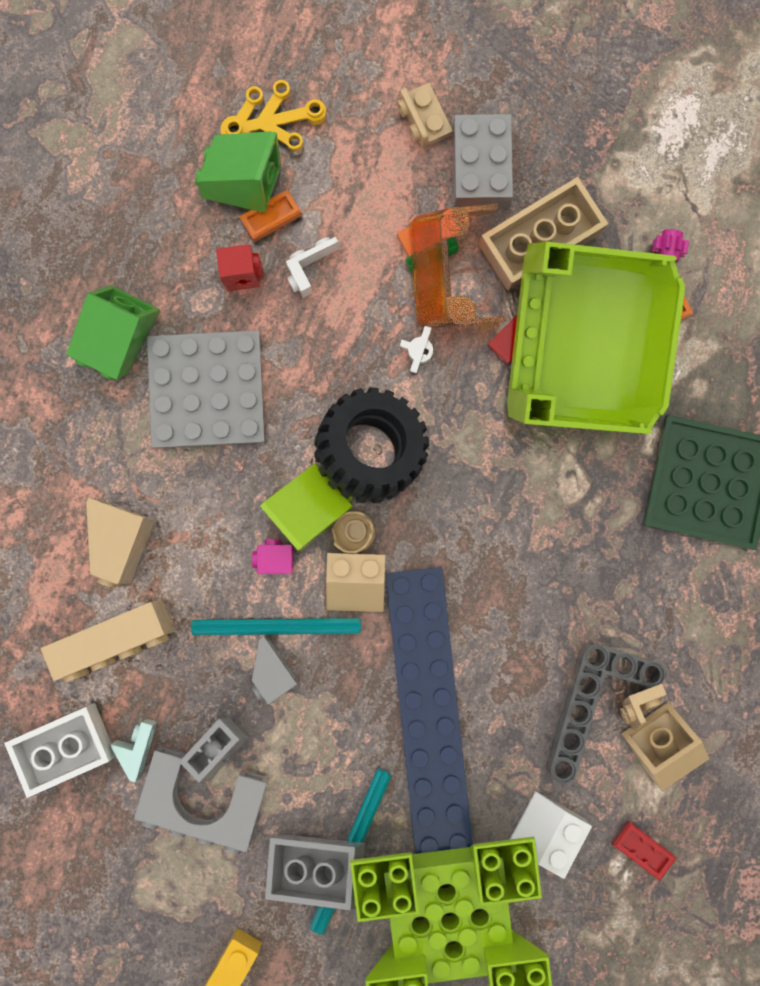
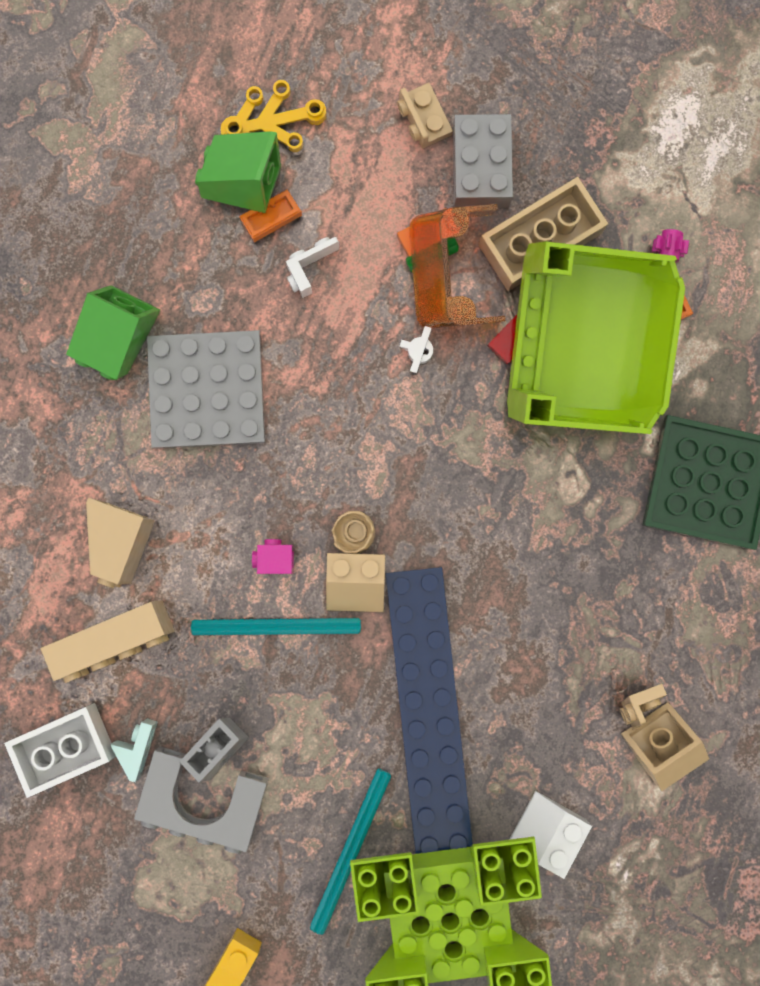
(239, 267): red brick -> none
(271, 673): light grey slope -> none
(306, 507): lime slope -> none
(312, 871): light grey brick -> none
(395, 421): black tyre -> none
(589, 699): dark grey beam -> none
(643, 850): red plate -> none

